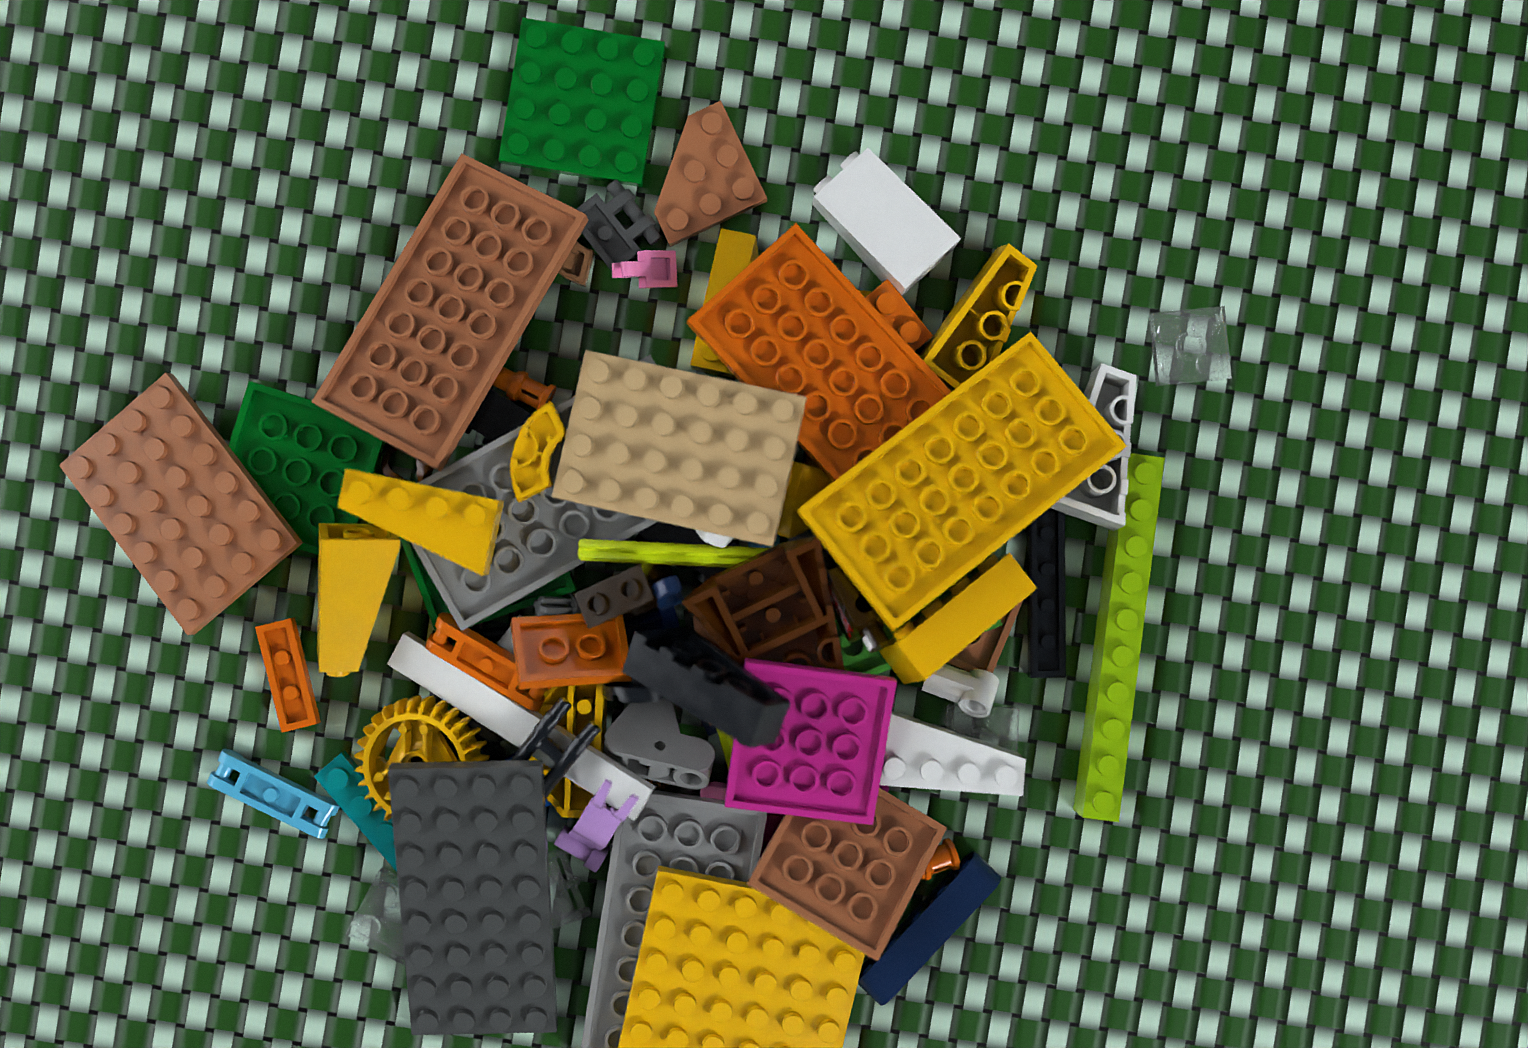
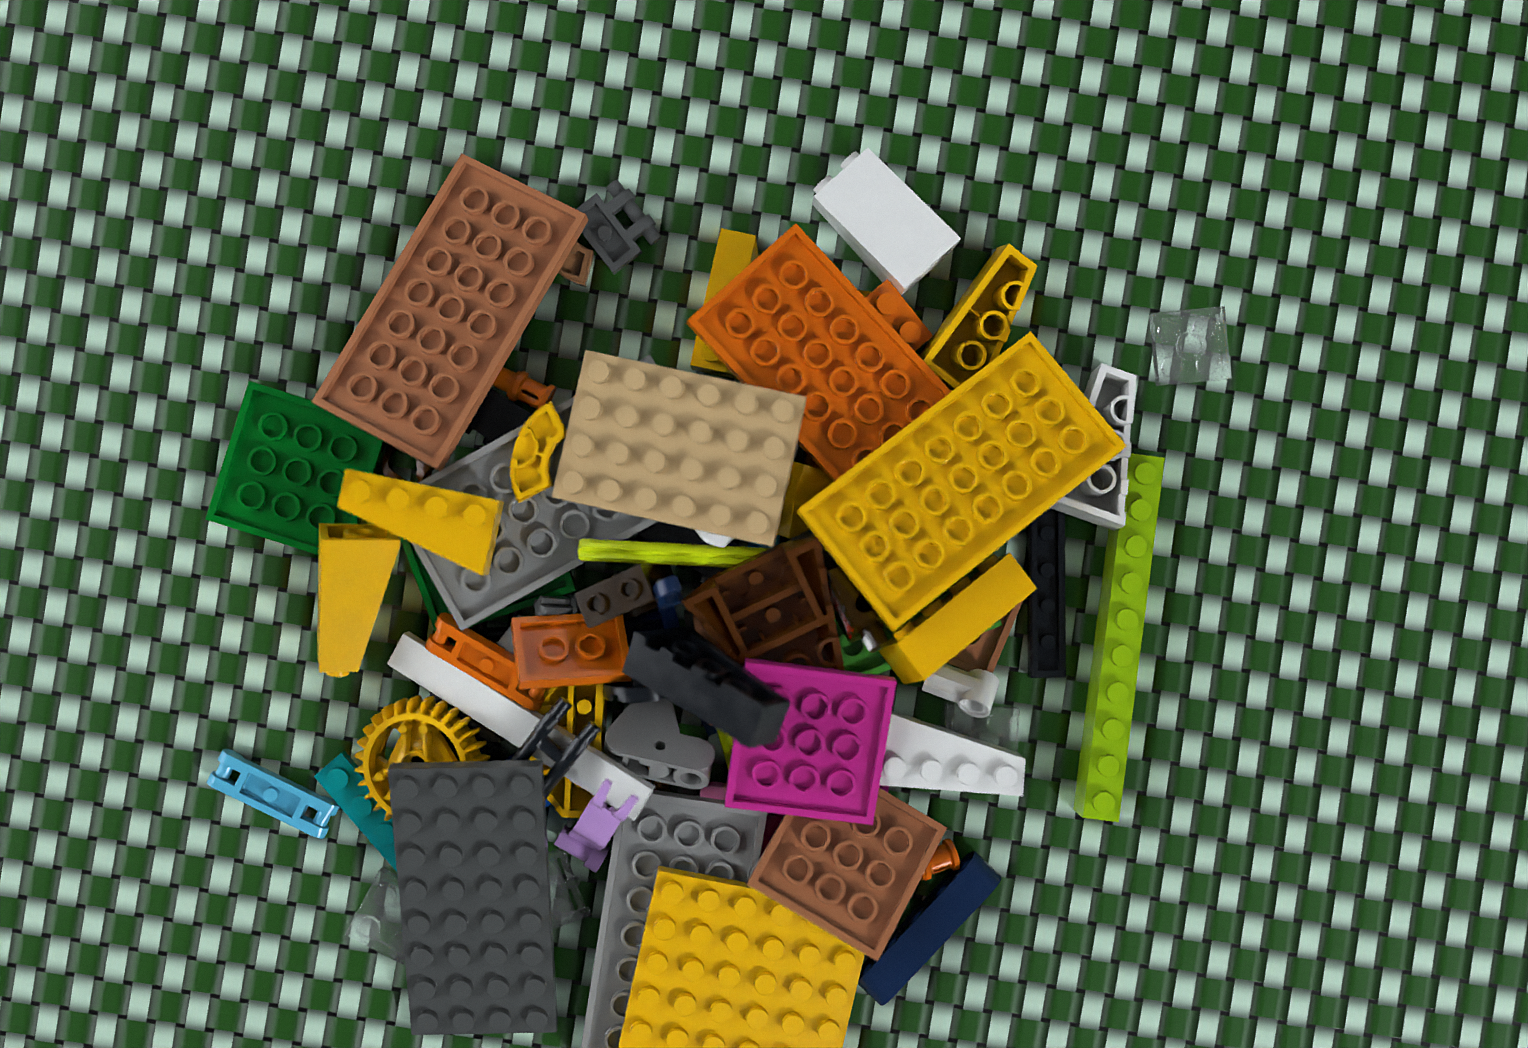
(180, 504): nougat plate -> none
(288, 674): orange plate -> none
(582, 102): green plate -> none
(653, 269): bright pink plate -> none
(707, 178): nougat plate -> none

